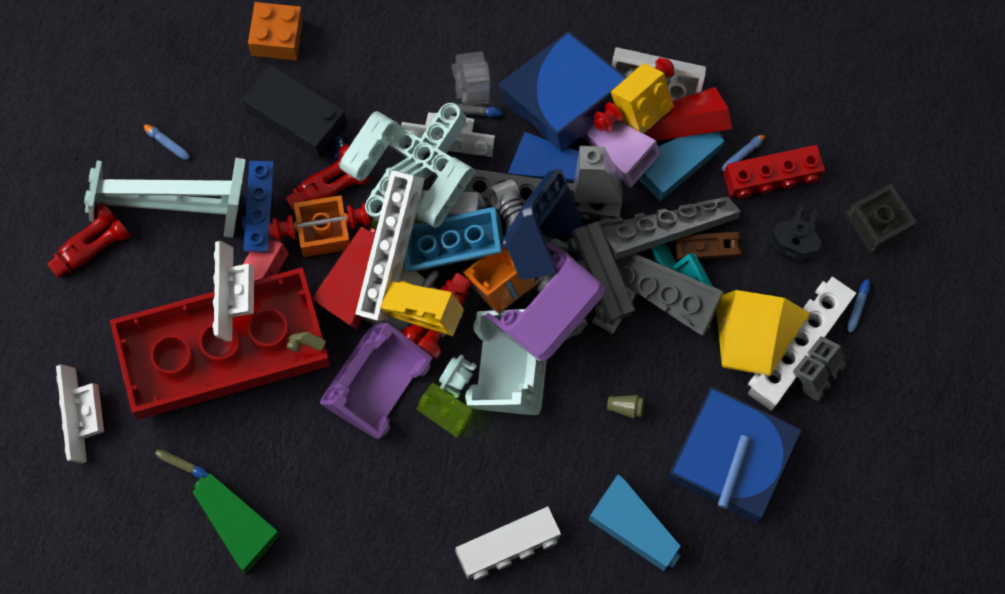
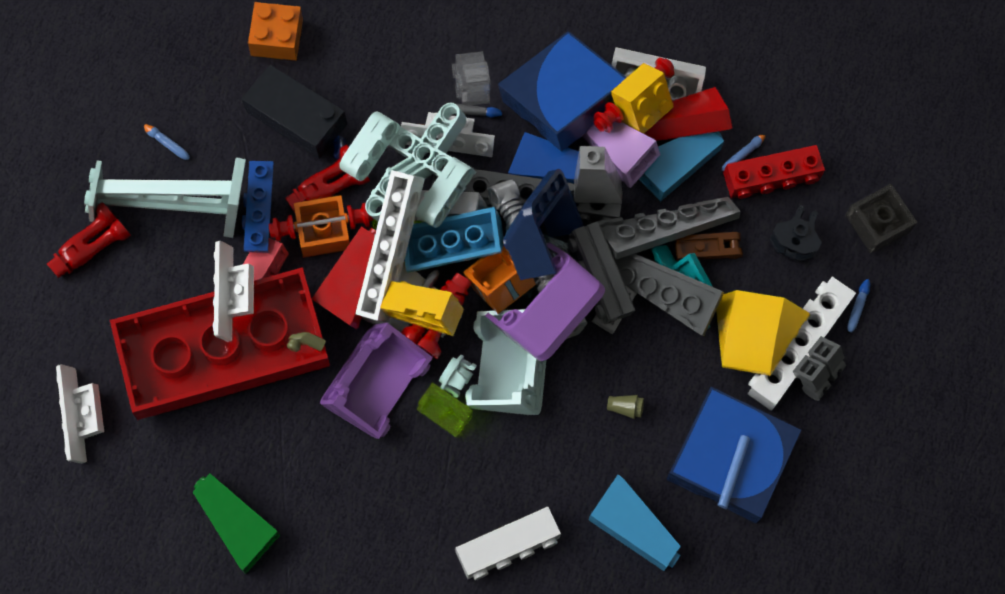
(183, 464): olive piece -> none

